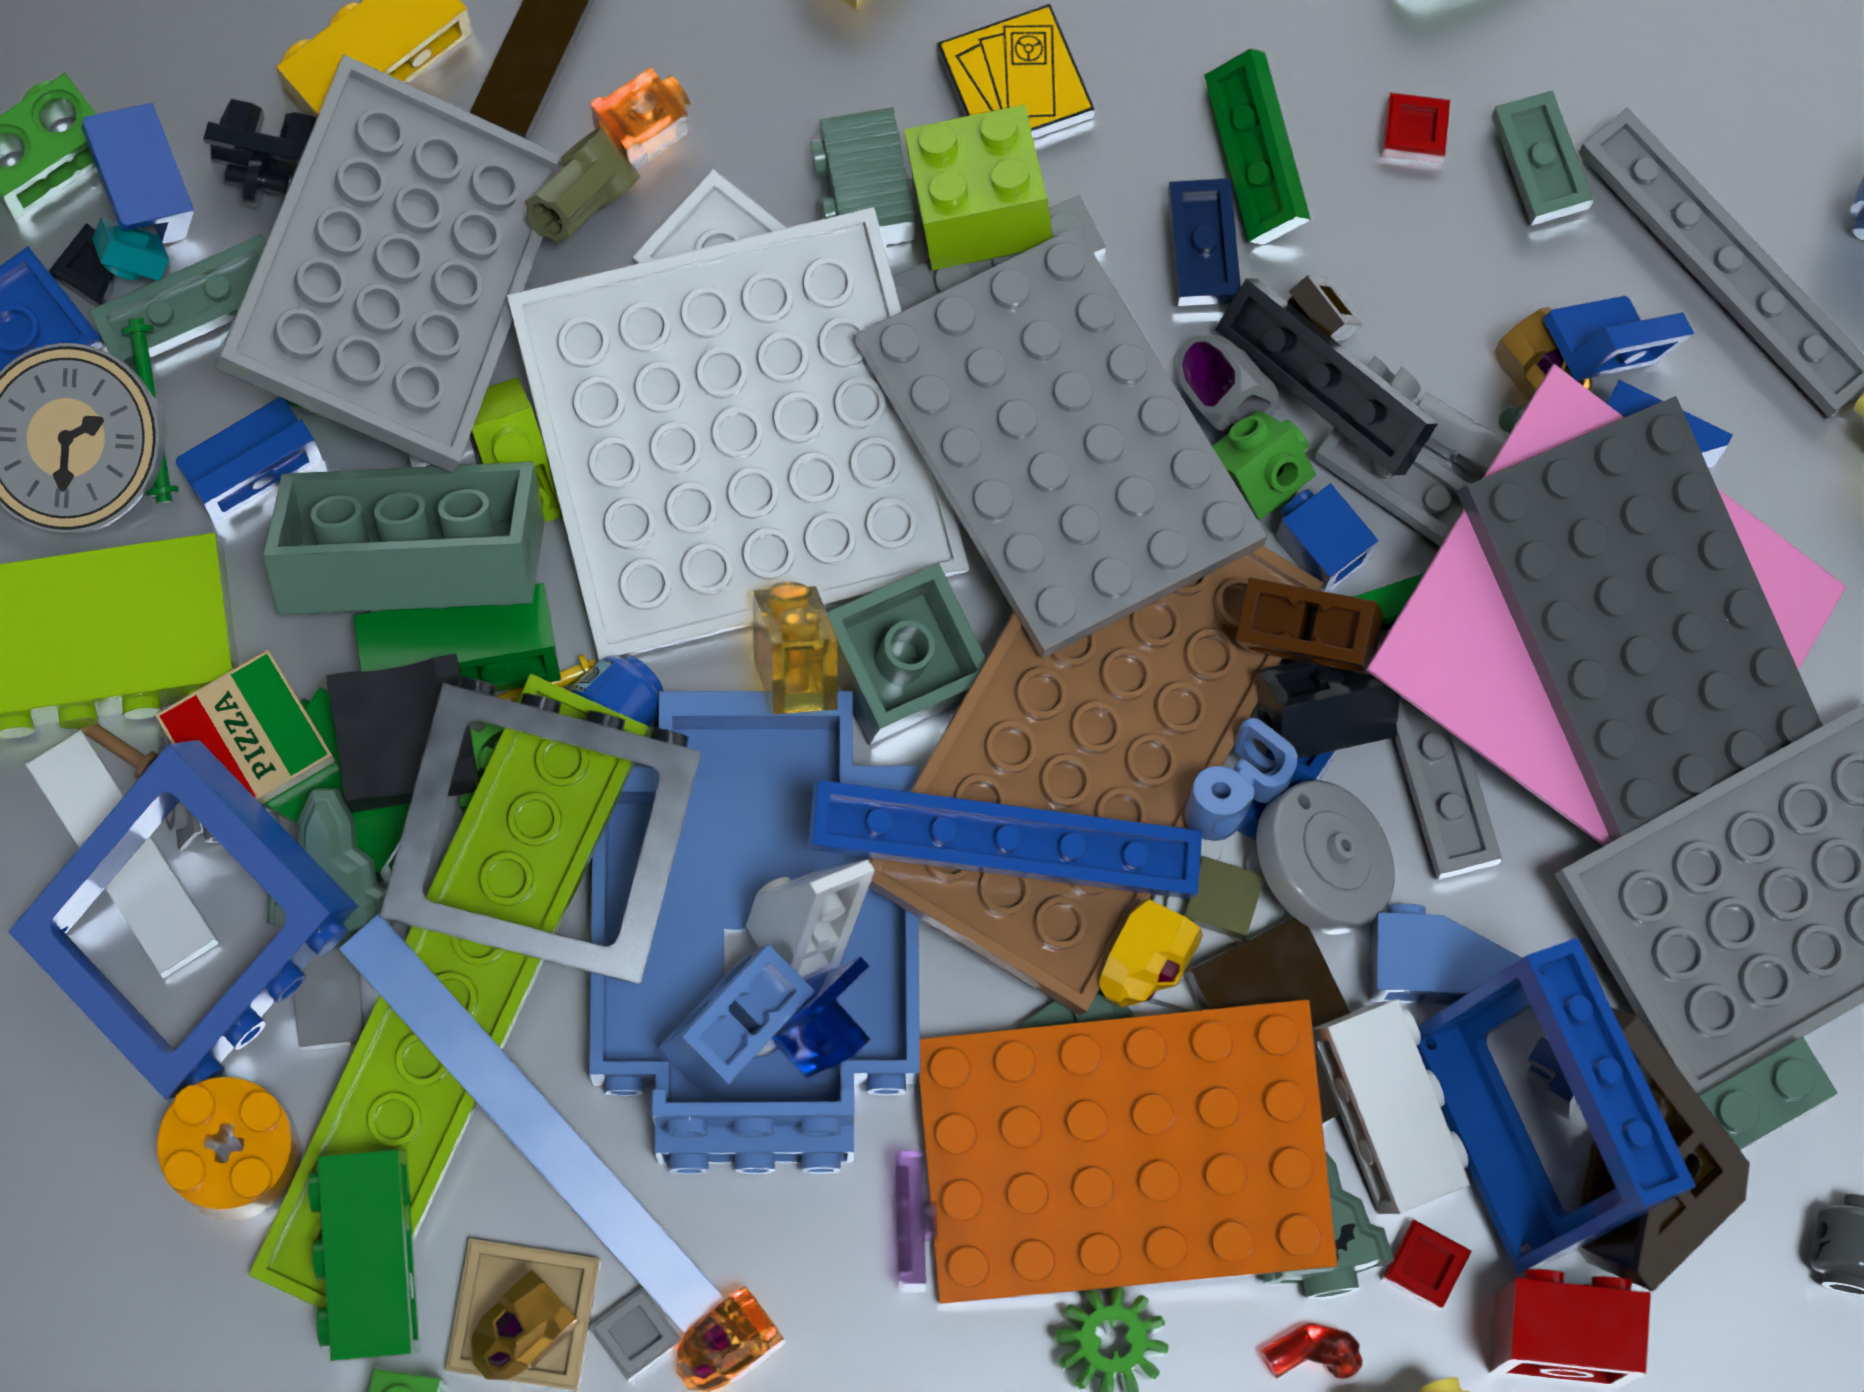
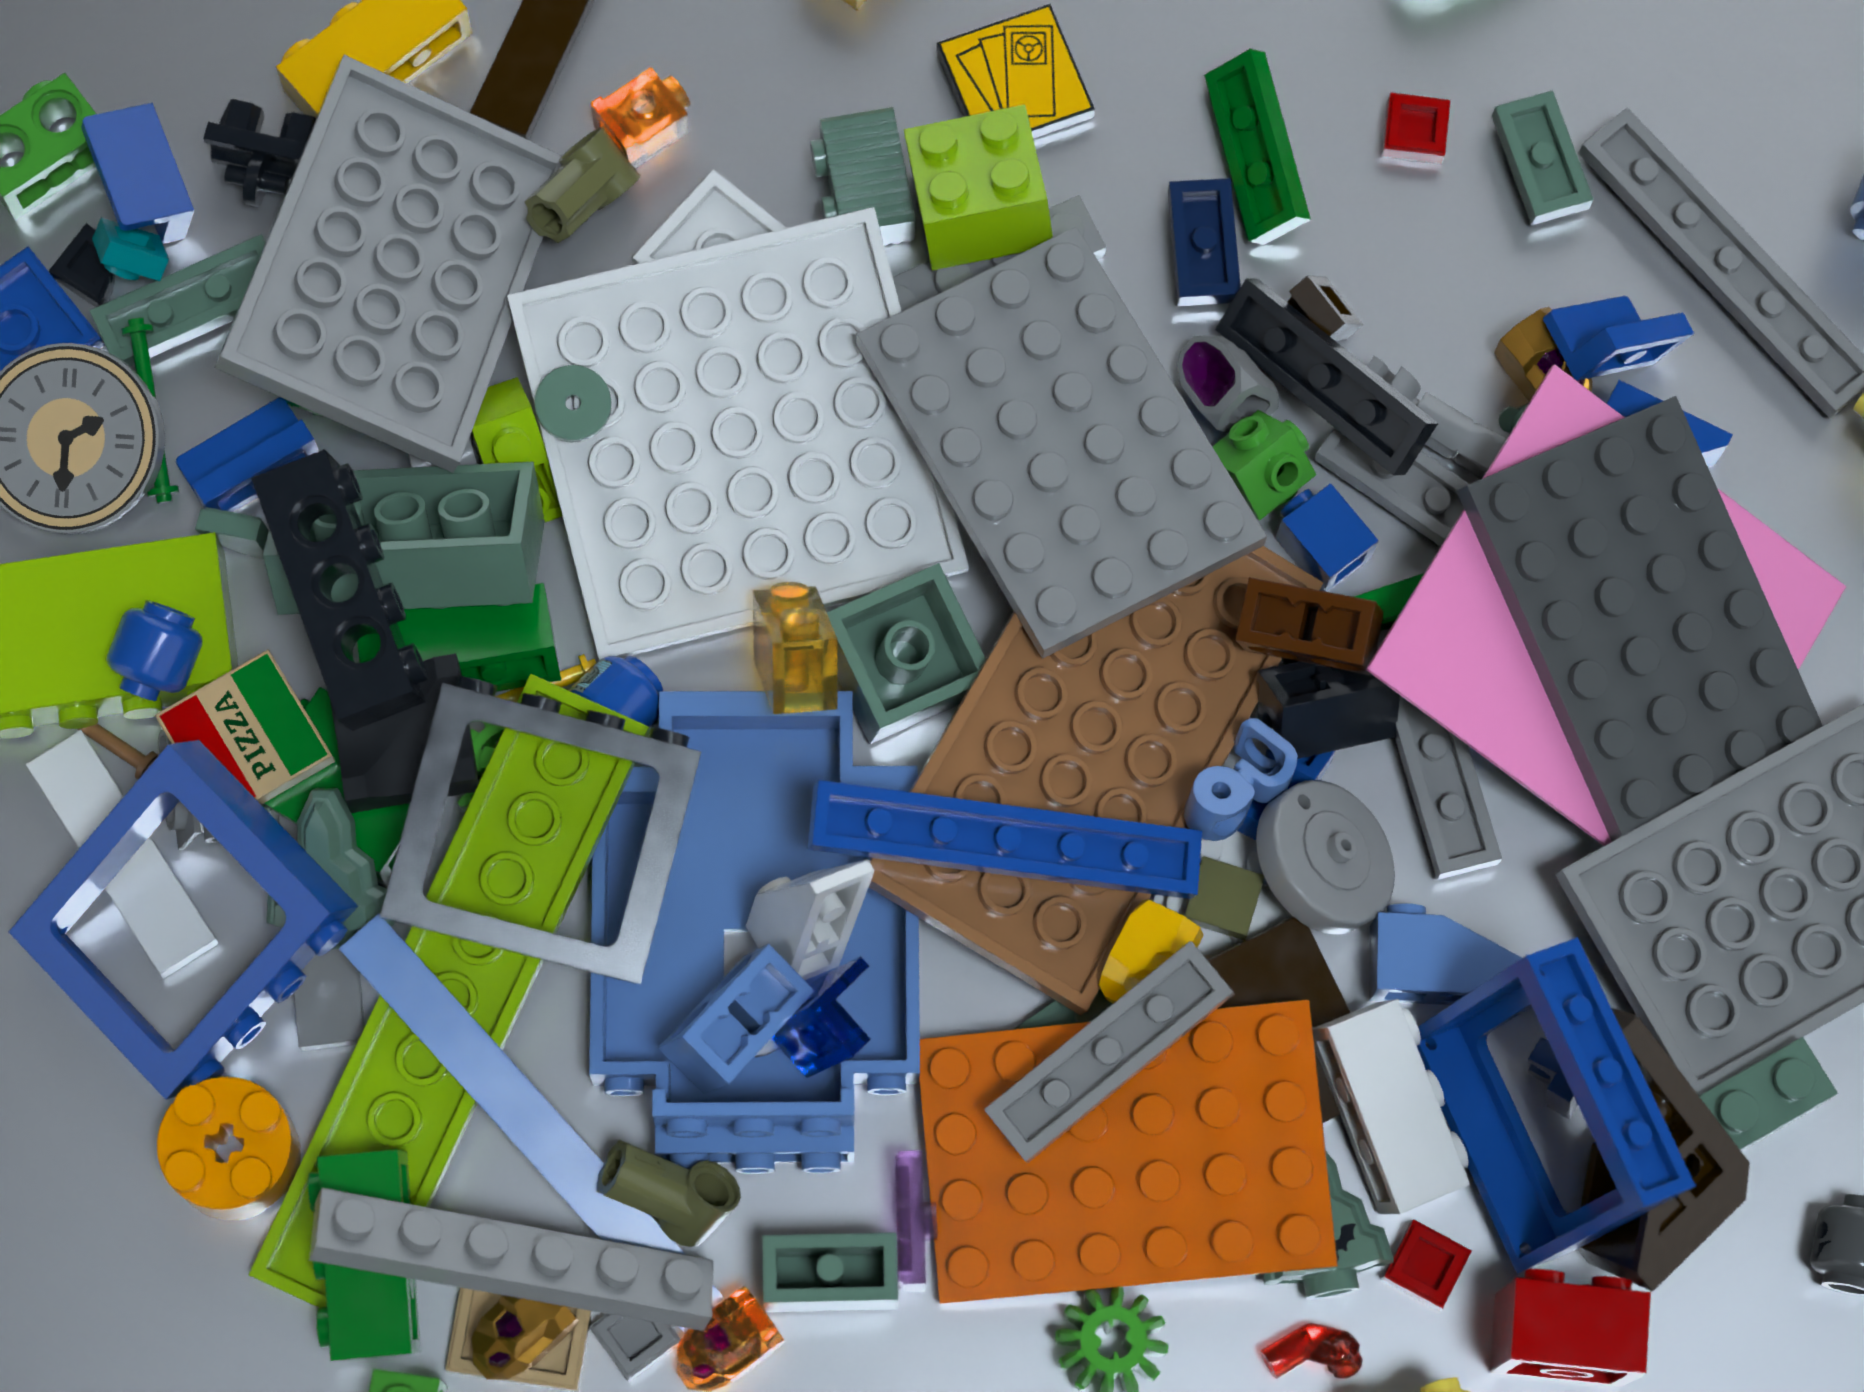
(154, 650): none -> blue head
(234, 530): none -> sand green tile
(291, 503): none -> black brick
(511, 1259): none -> light grey plate
(579, 423): none -> sand green wheel
(683, 1200): none -> olive piece
(830, 1272): none -> sand green brick
(1109, 1051): none -> light grey plate

